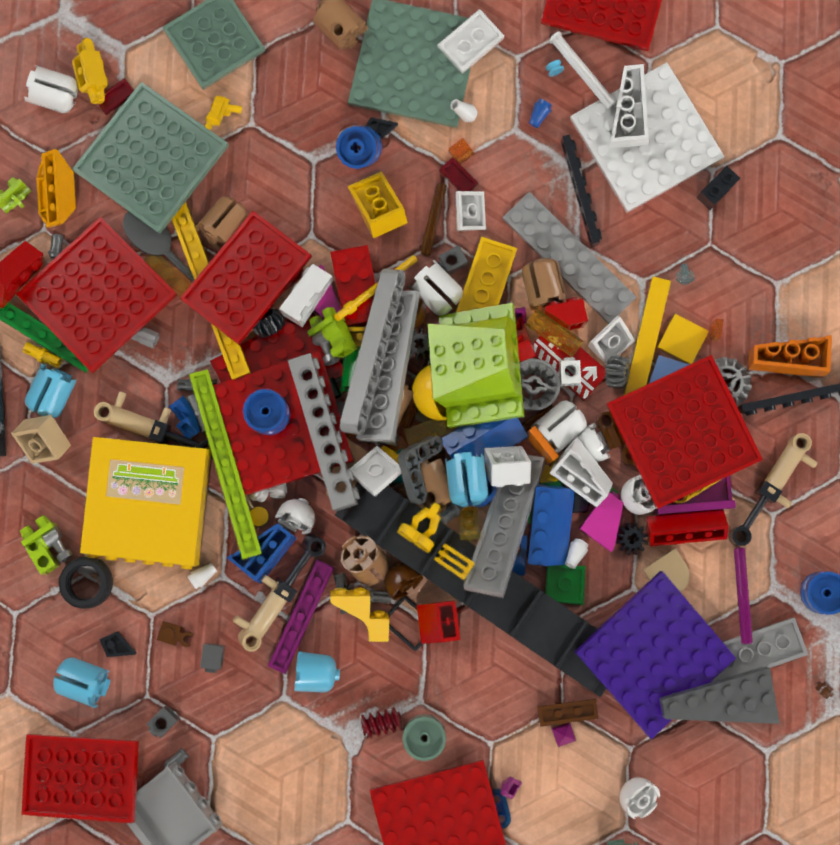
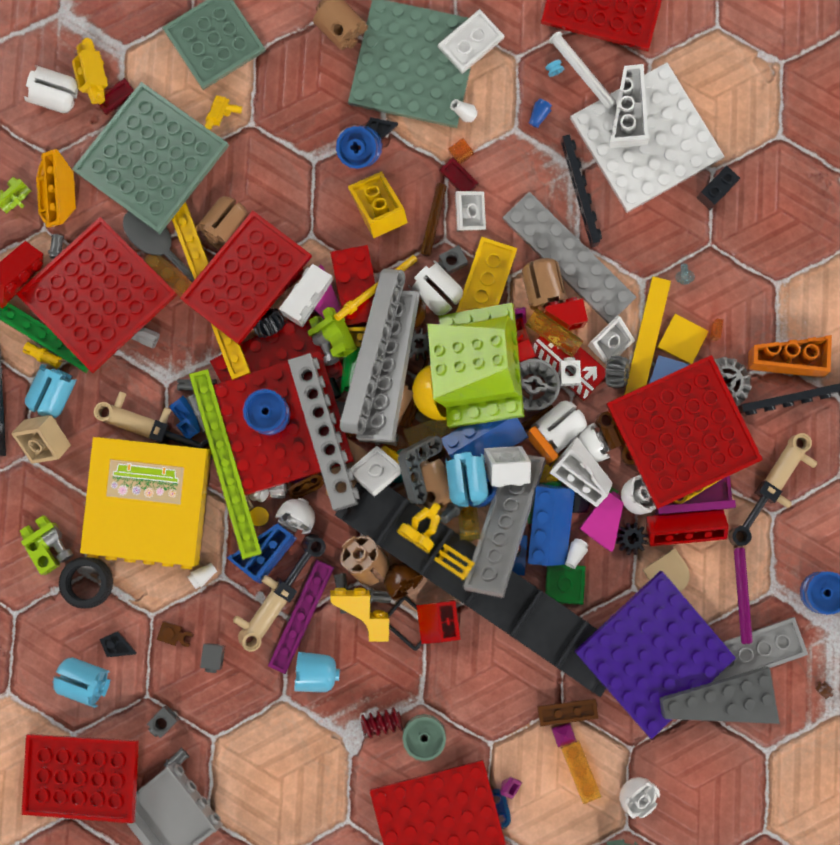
(304, 486): none -> reddish brown plate
(581, 772): none -> clear yellow plate

